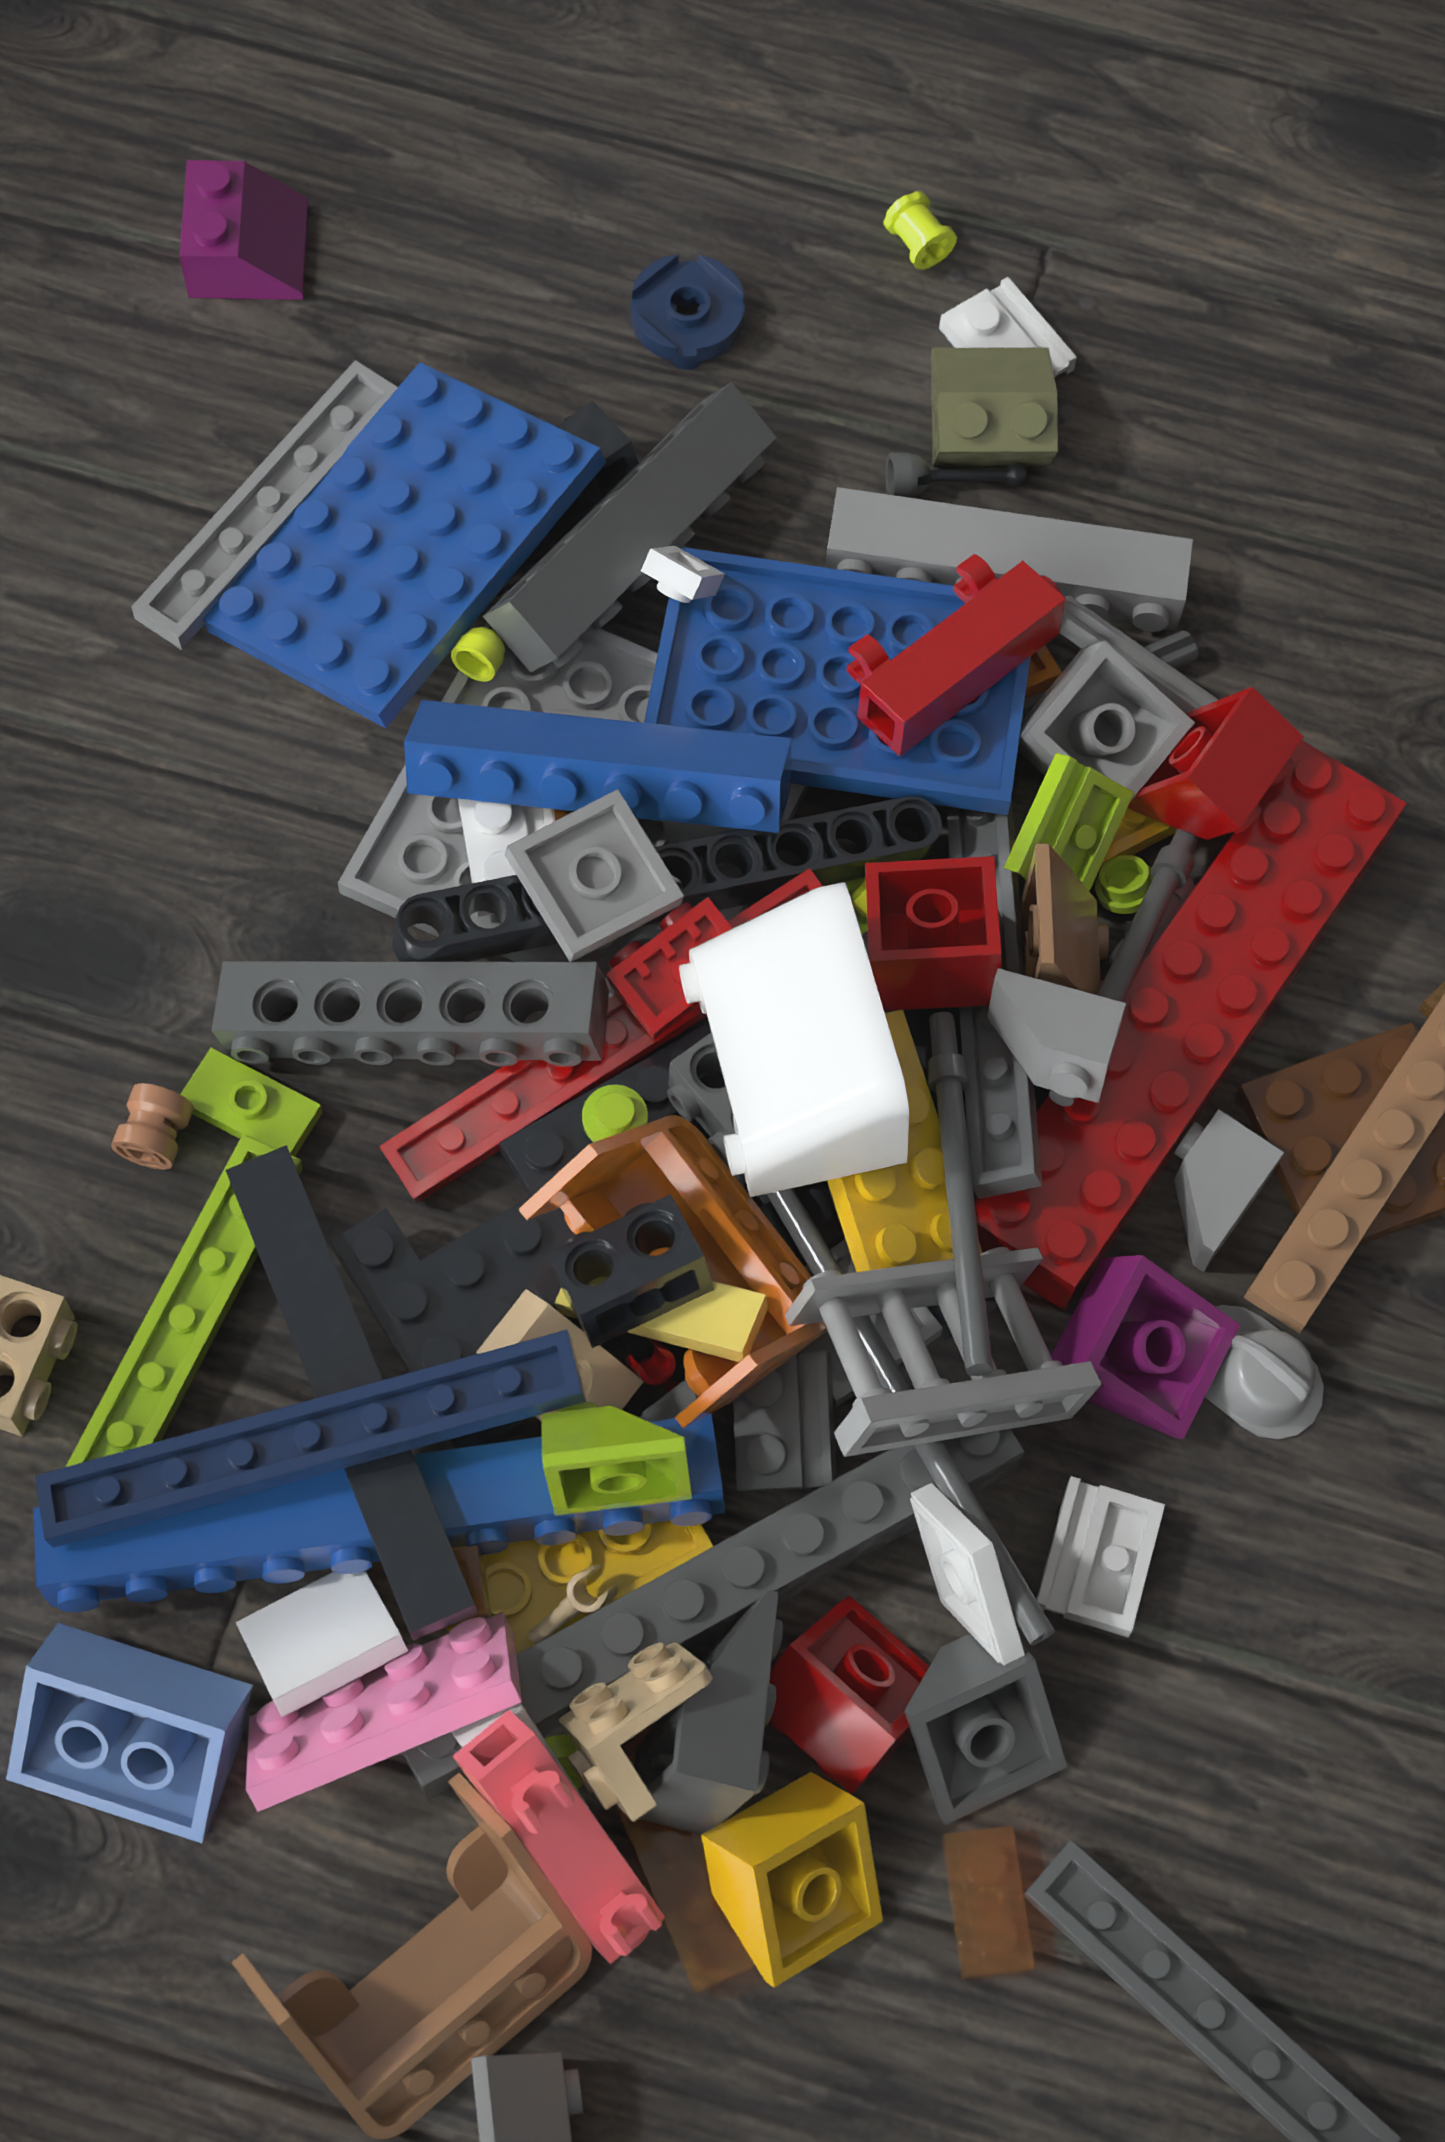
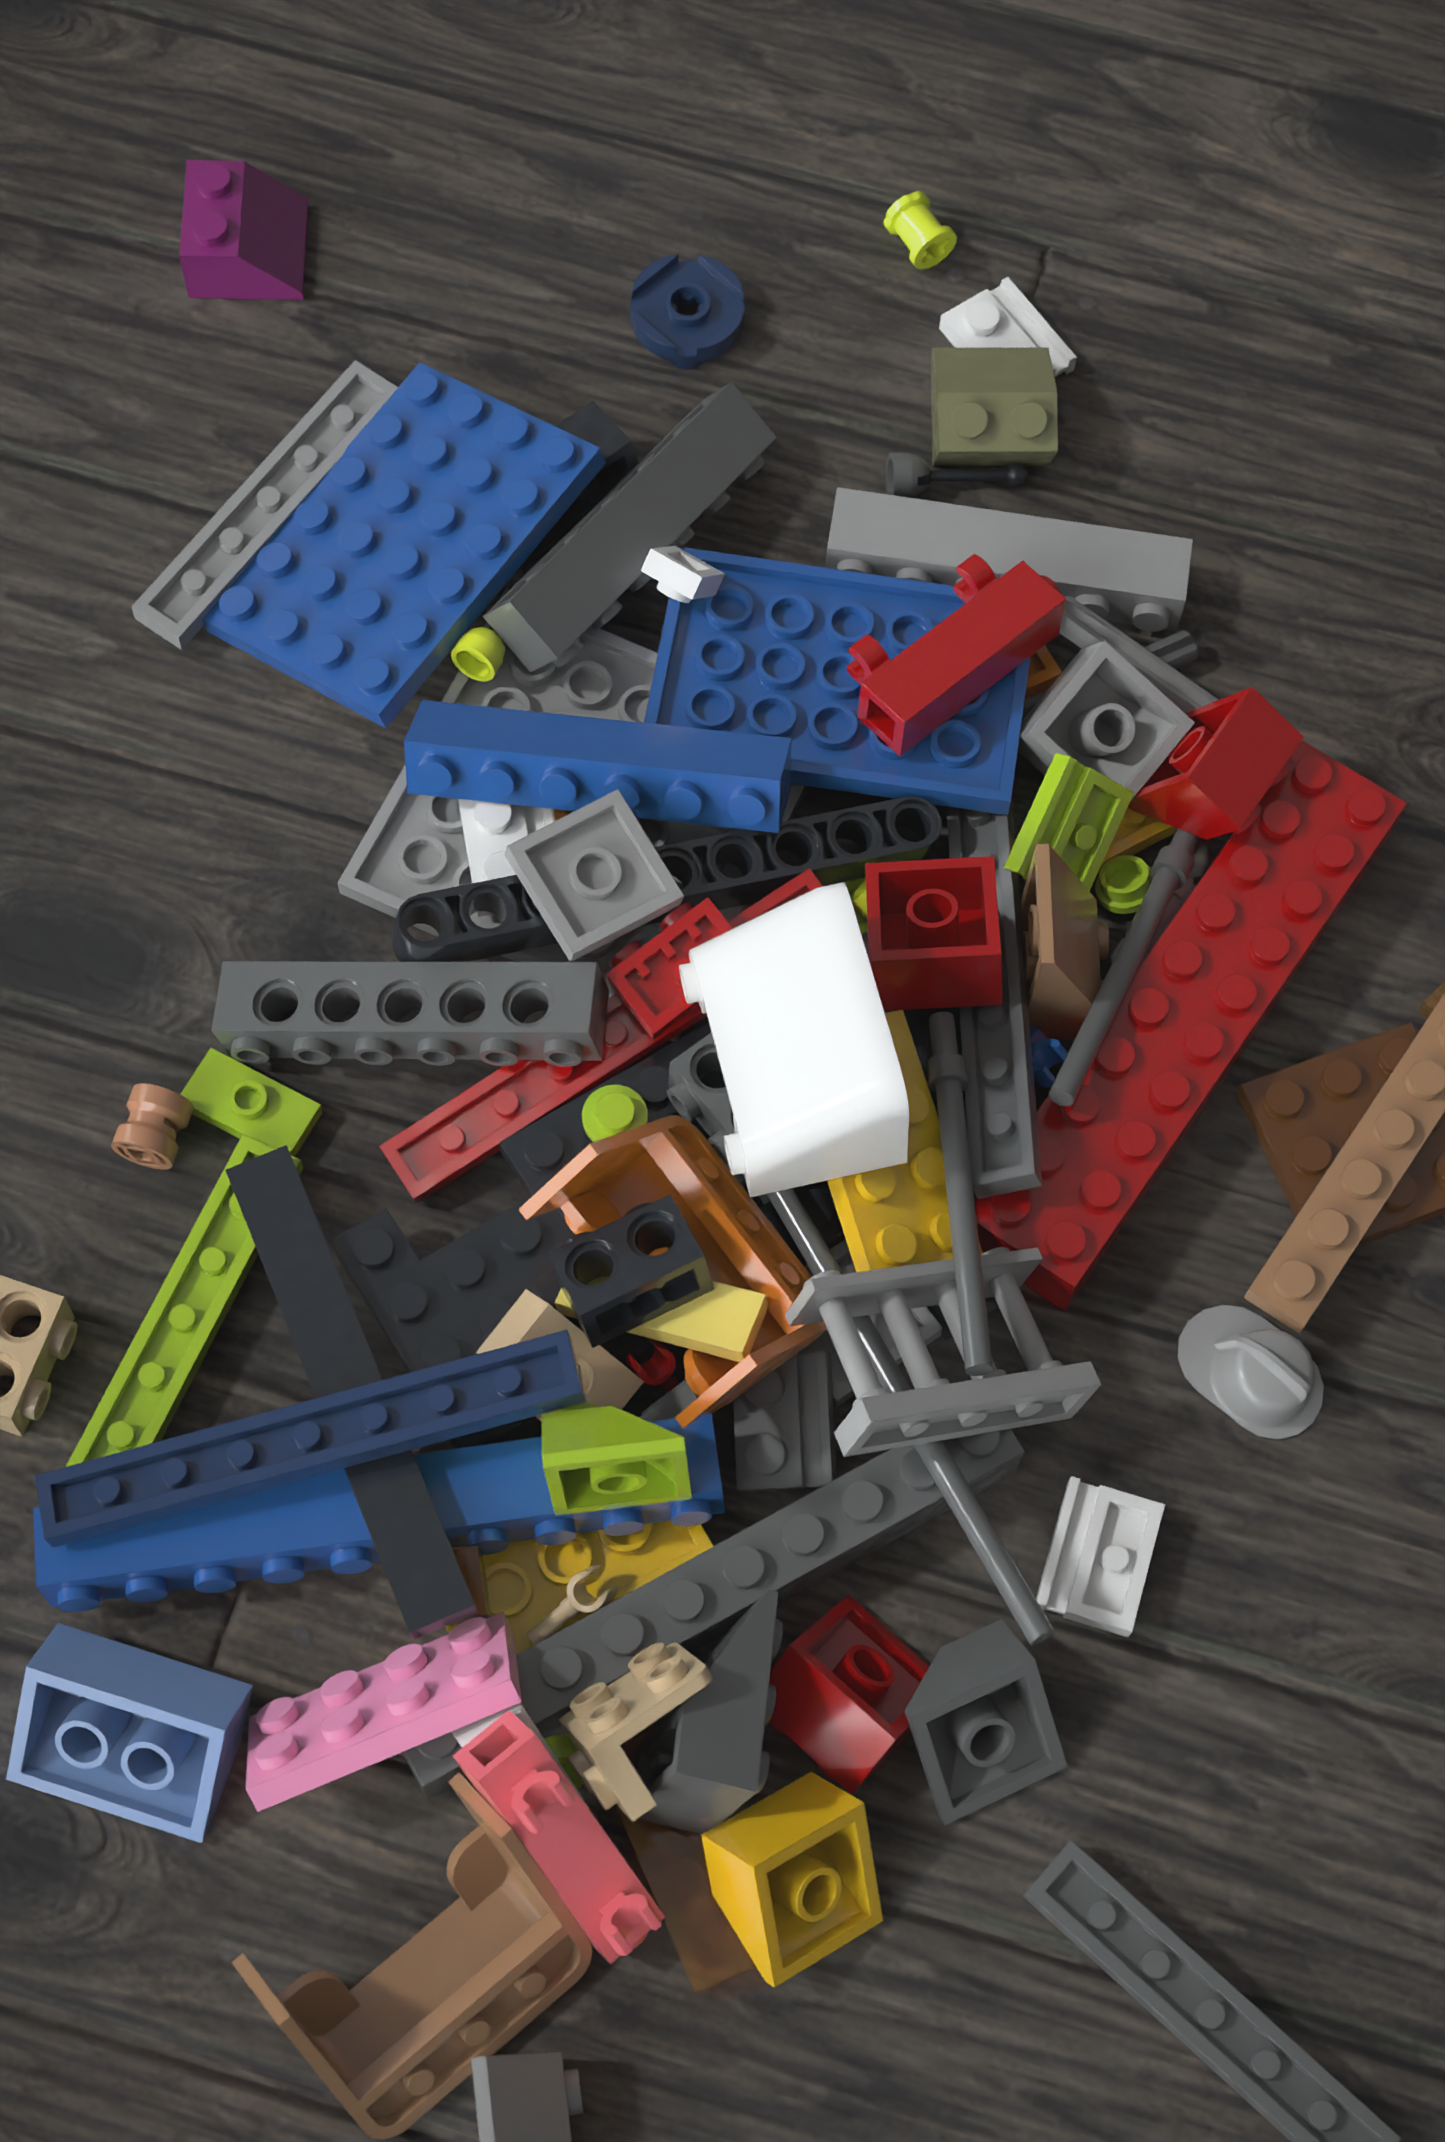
(320, 1639): white tile -> none
(967, 1574): white tile -> none
(987, 1902): clear orange plate -> none
(1056, 1032): light grey slope -> none
(1147, 1342): magenta slope -> none
(1219, 1181): light grey slope -> none

